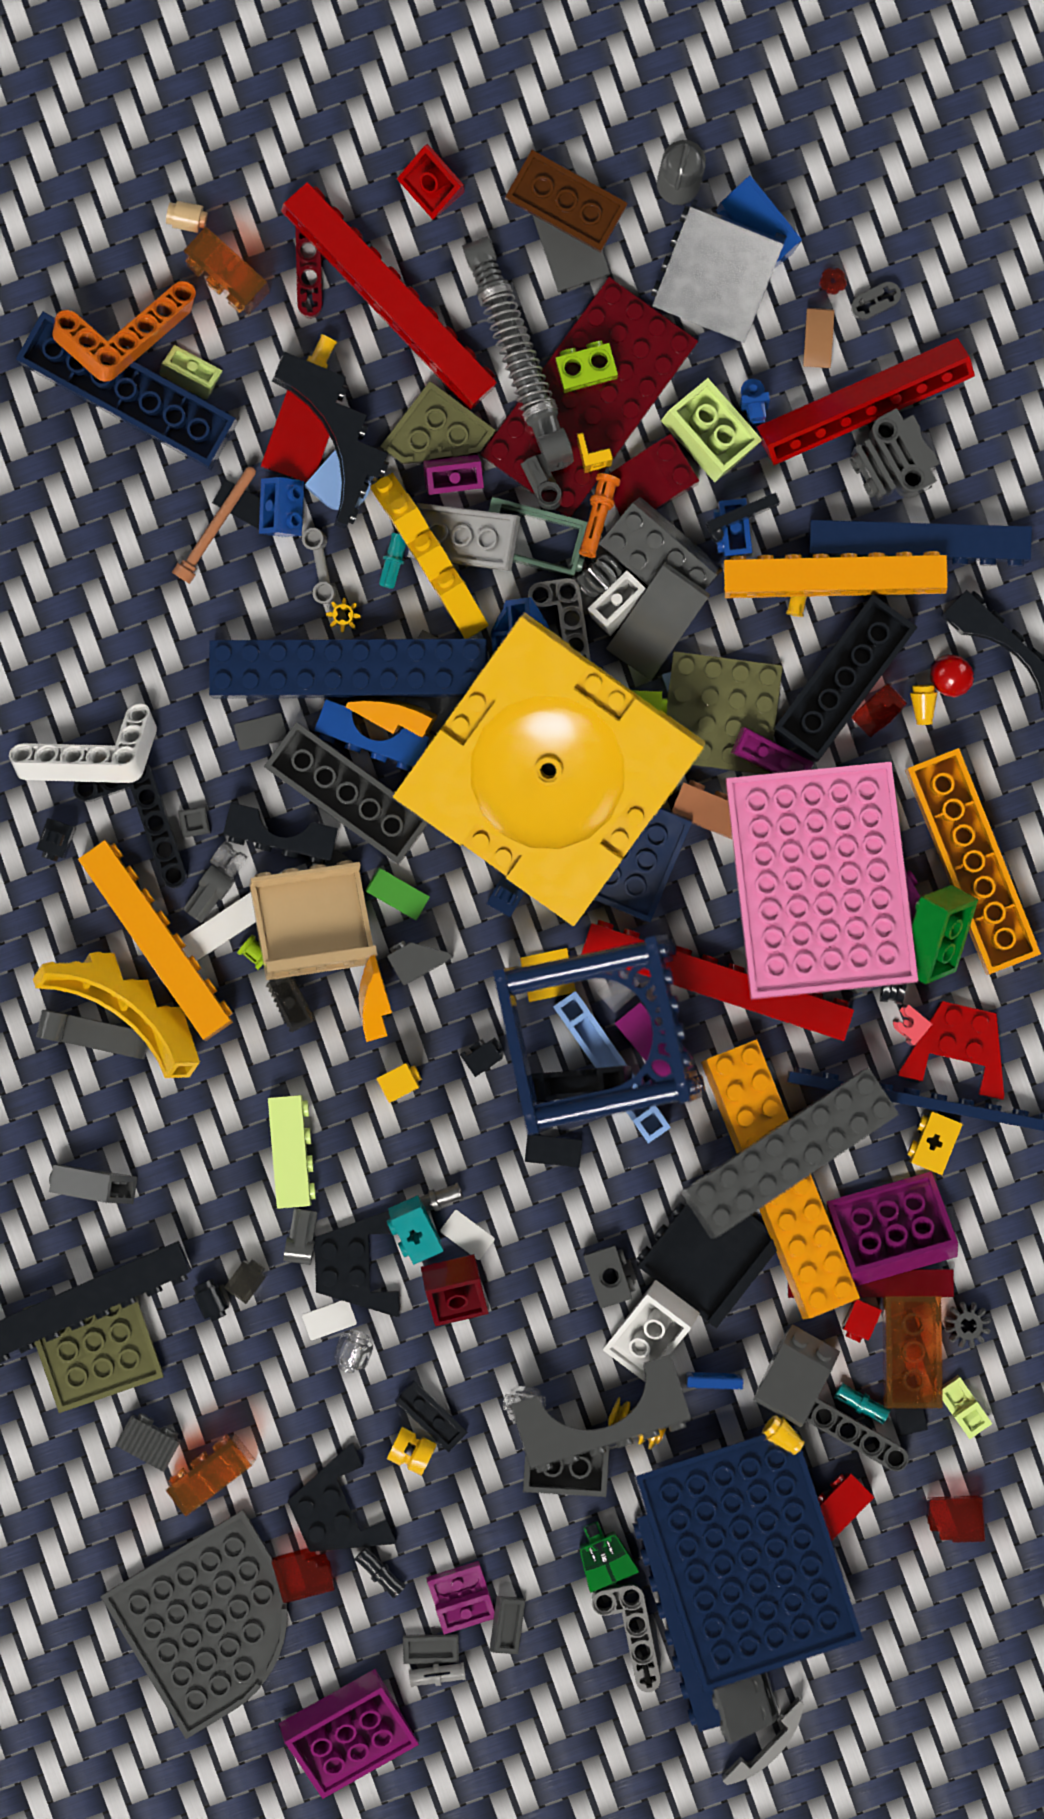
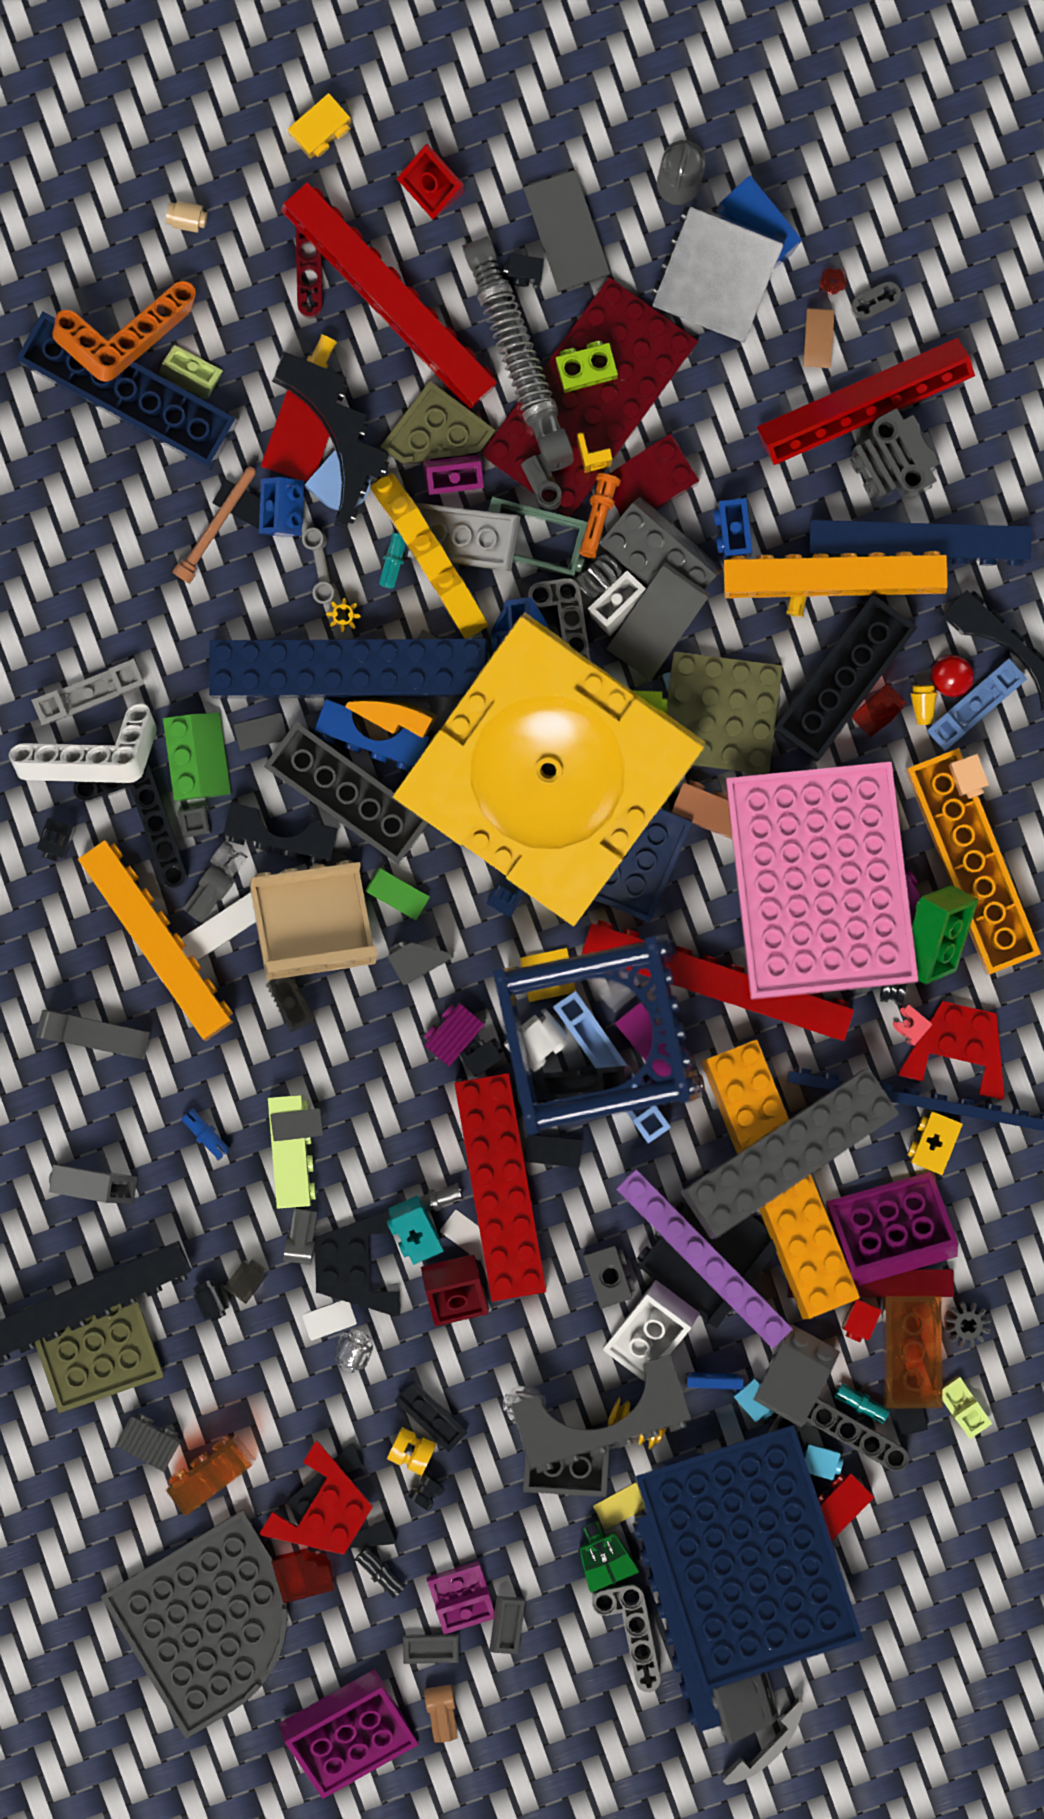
(88, 693): none -> light grey slope
(132, 1000): yellow arch -> none
(196, 756): none -> bright green slope
(205, 1134): none -> blue pin
(226, 272): clear orange brick -> none
(252, 950): lime bush -> none
(296, 1124): none -> dark grey sticker
(320, 126): none -> yellow brick
(332, 1516): none -> red wing
(373, 1001): light orange slope -> none
(399, 1081): yellow brick -> none
(417, 1676): light grey pin -> none
(427, 1489): none -> black wheel
(440, 1705): none -> medium nougat piece
(453, 1034): none -> magenta brick
(500, 1187): none -> red brick
(524, 270): none -> black brick
(541, 1038): none -> white brick
(566, 201): reddish brown plate -> none
(619, 1506): none -> light yellow sticker
(703, 1258): none -> medium lavender brick
(711, 430): yellowish green slope -> none
(740, 514): black hinge -> none
(745, 1398): none -> medium azure brick
(754, 402): blue hips -> none
(767, 753): magenta tile -> none
(782, 1434): yellow cone -> none
(822, 1461): none -> medium azure brick
(957, 1518): clear red piece -> none
(969, 776): none -> light nougat brick
(976, 704): none -> medium blue slope

